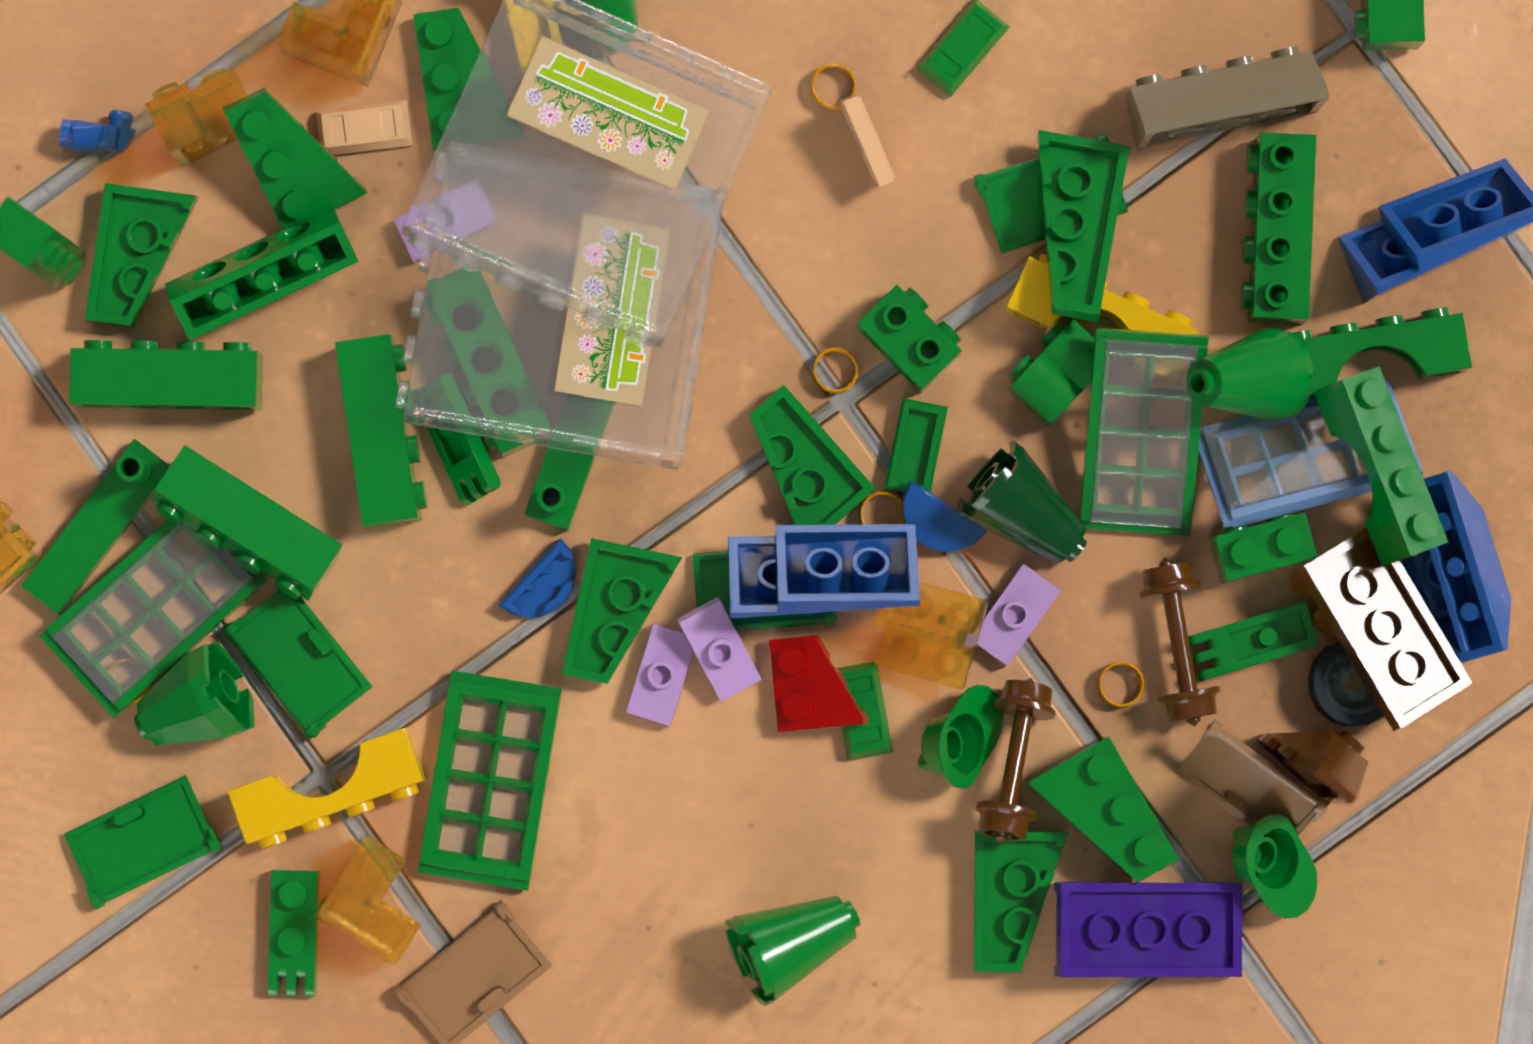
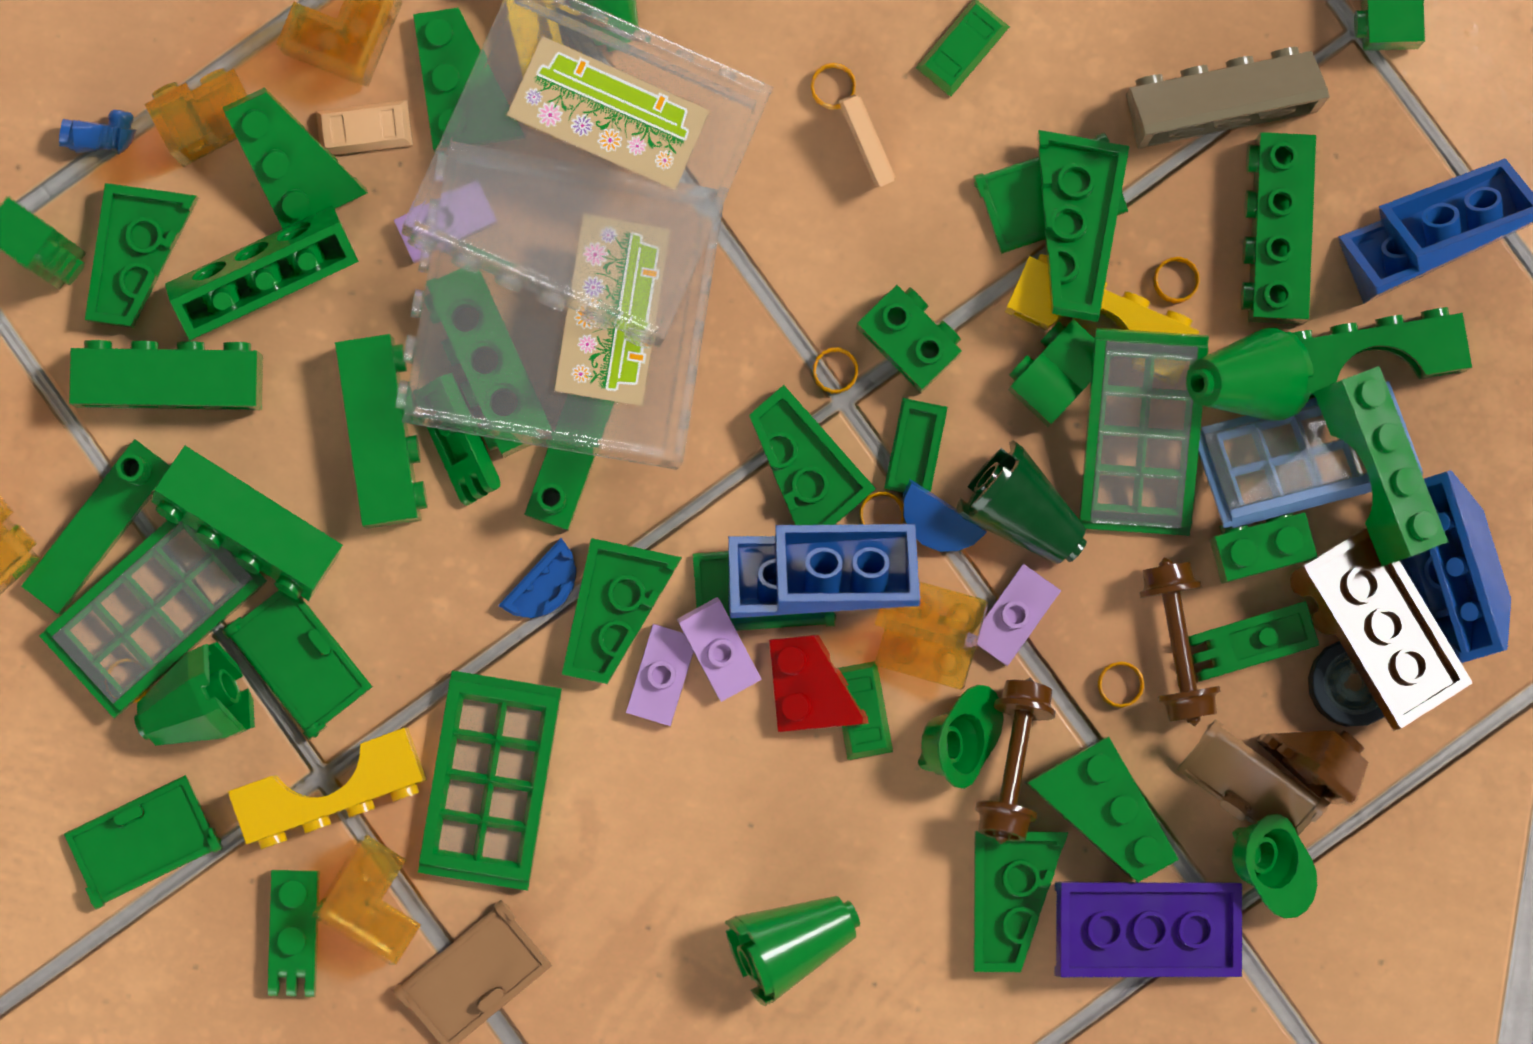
(1190, 264): none -> light orange axle

